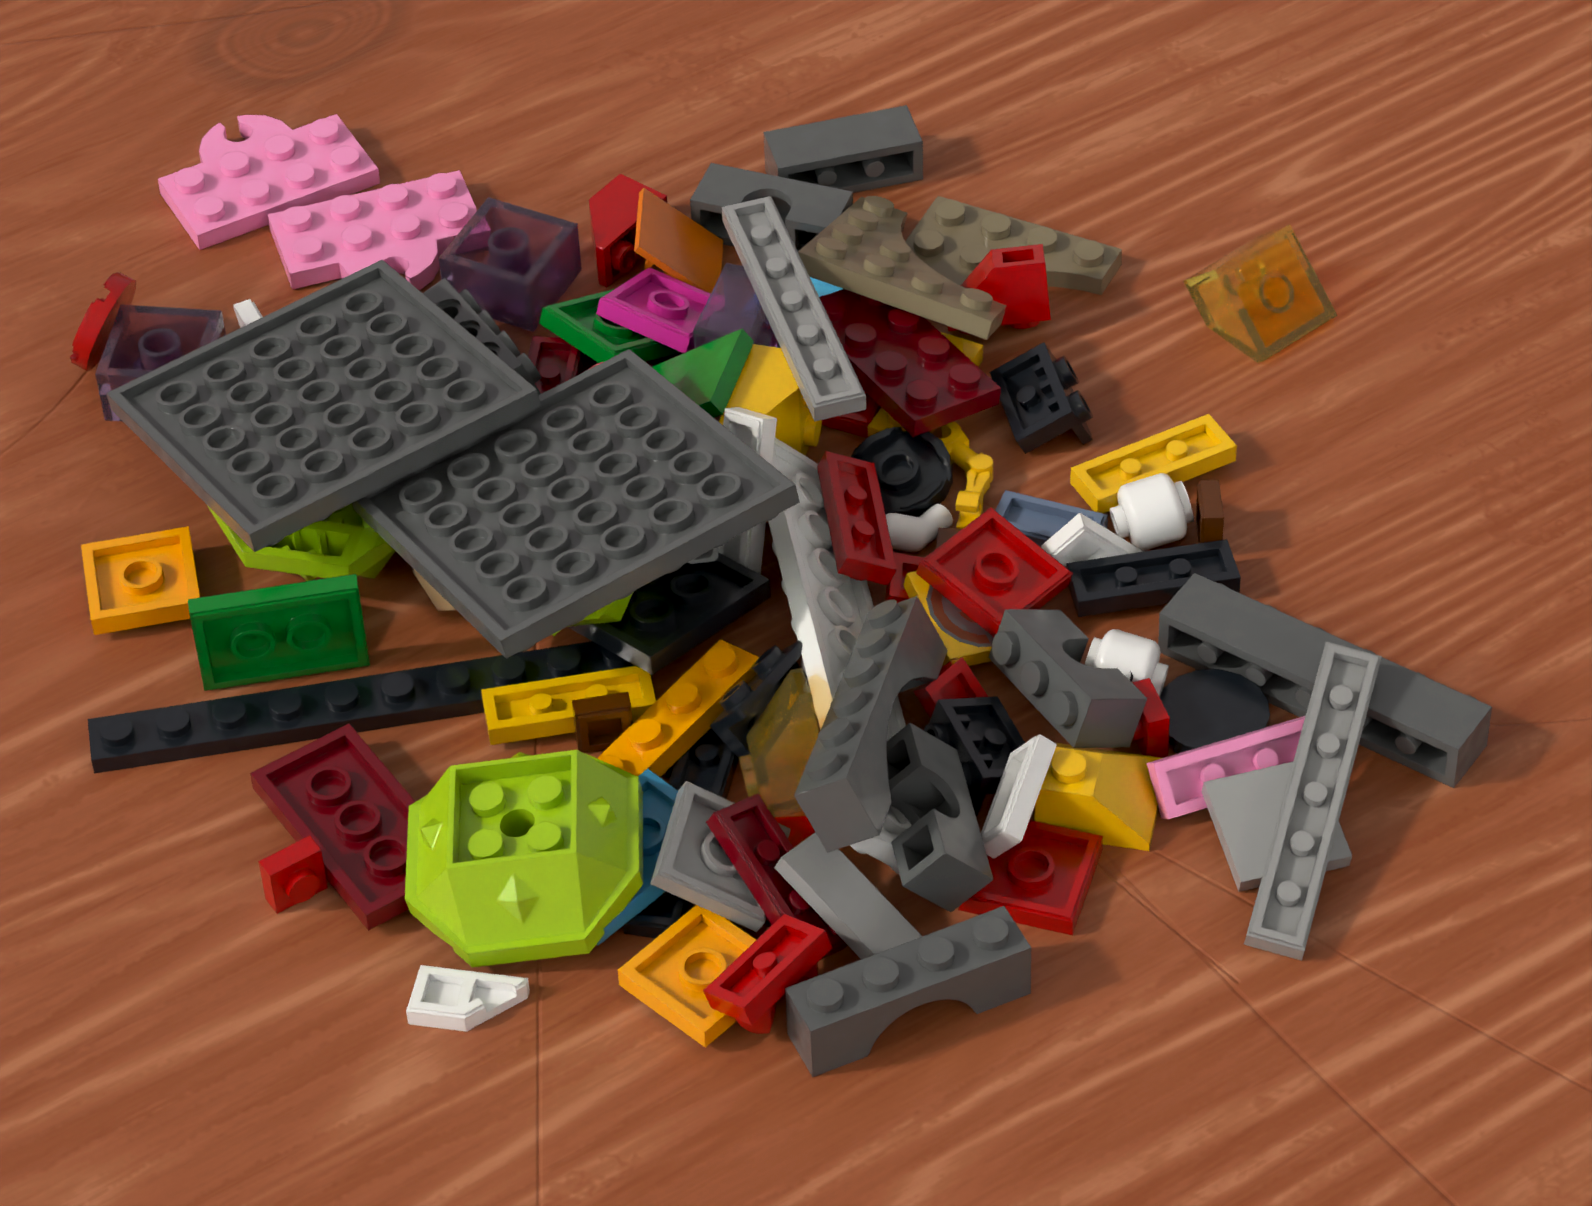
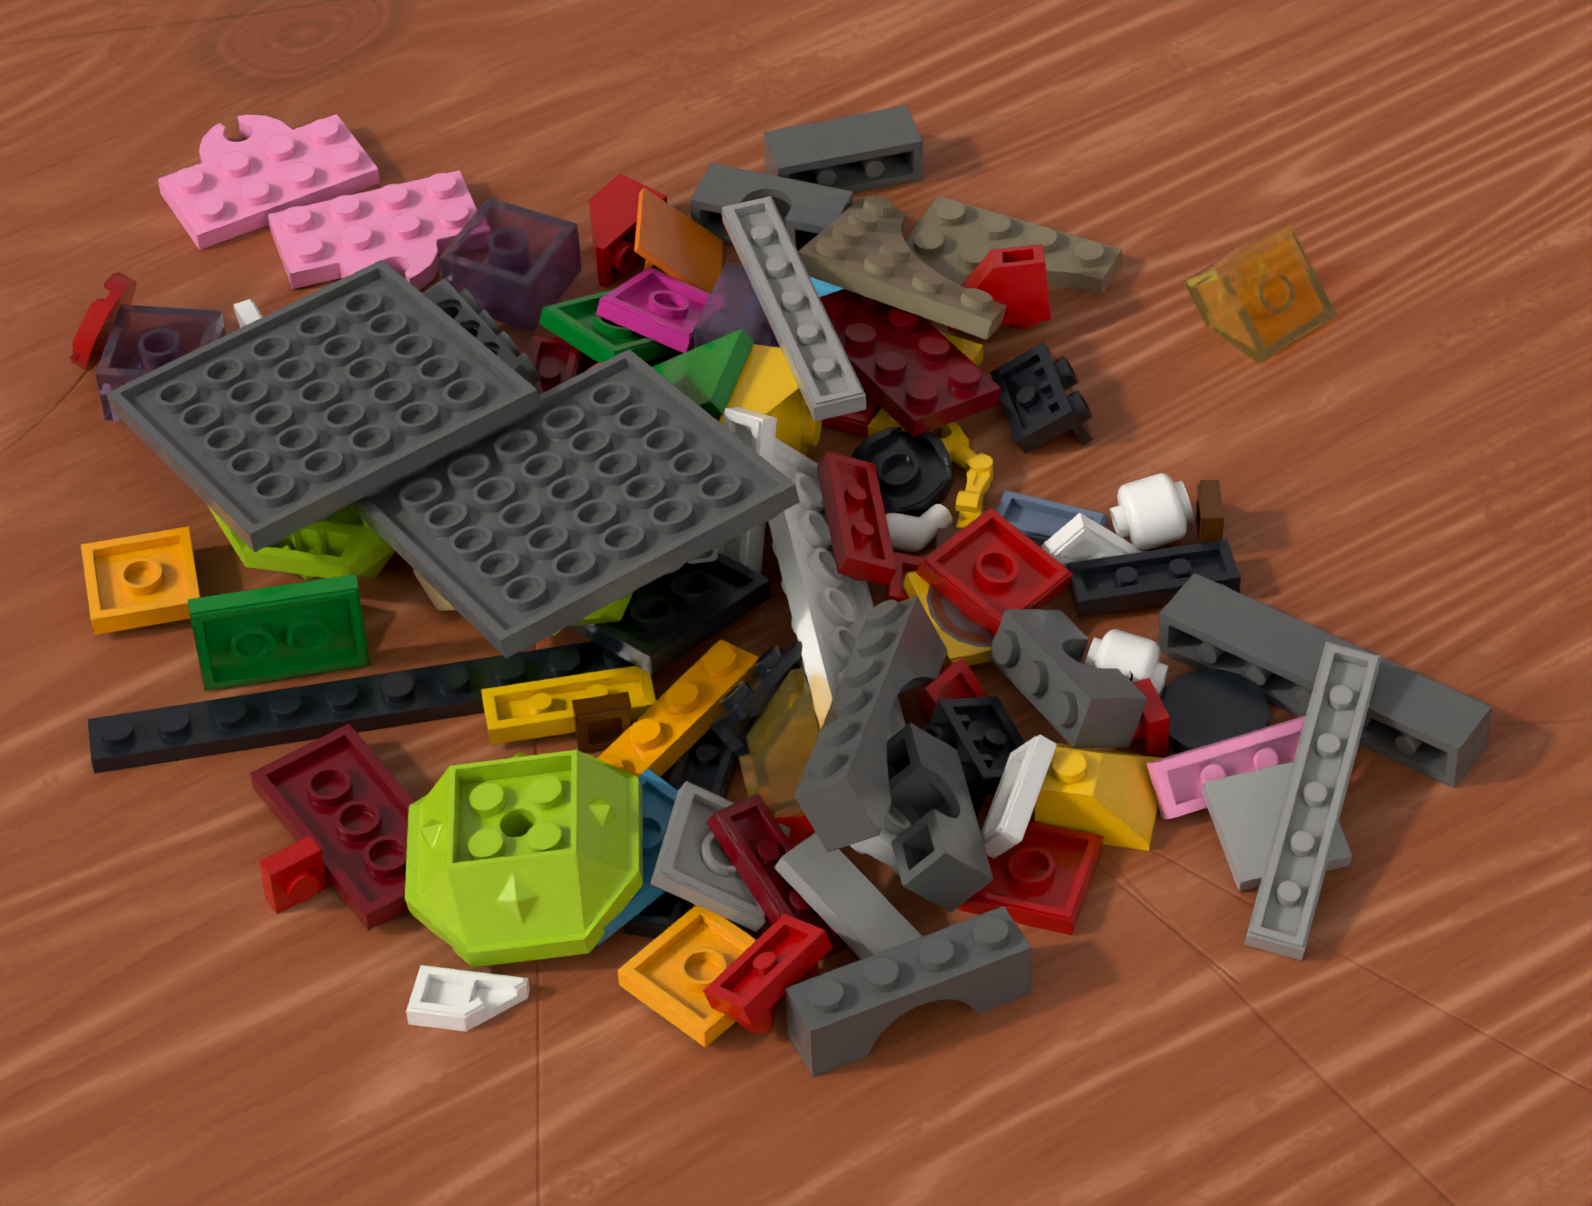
(1178, 452): yellow plate -> none

